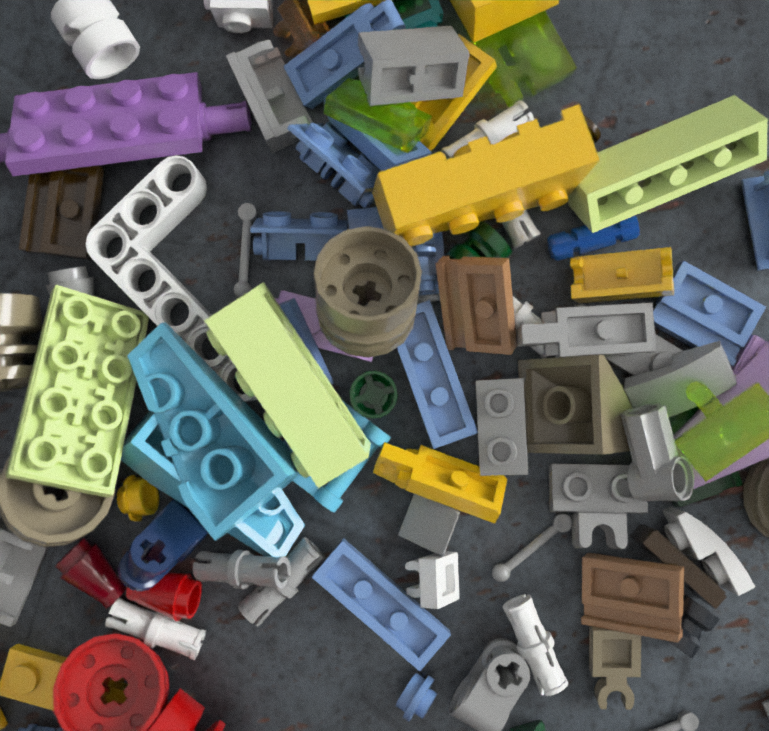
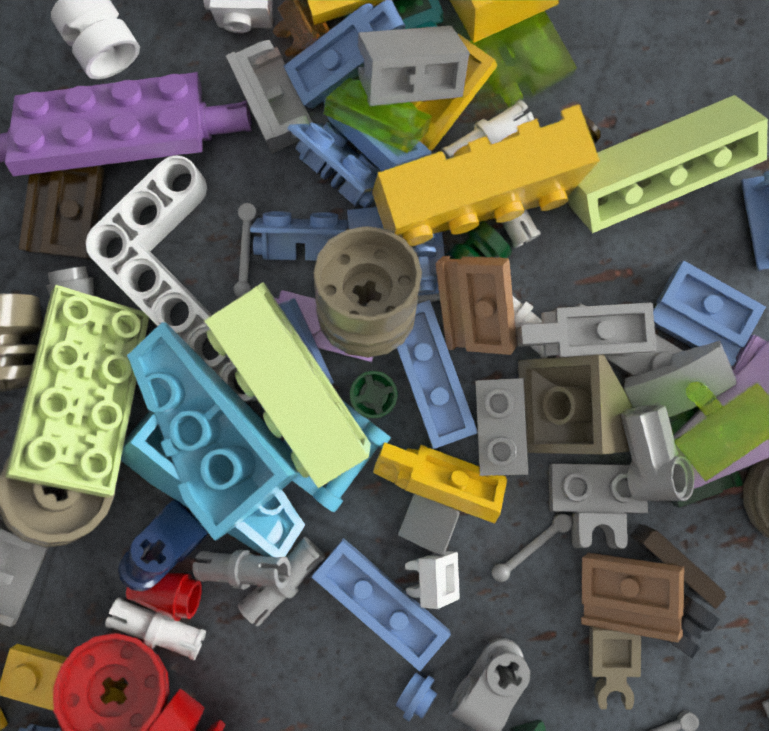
(91, 573): dark red cone -> none
(137, 498): yellow plate -> none
(535, 645): white pin -> none
(582, 240): blue axle -> none
(622, 275): yellow hinge -> none
(700, 542): white slope -> none

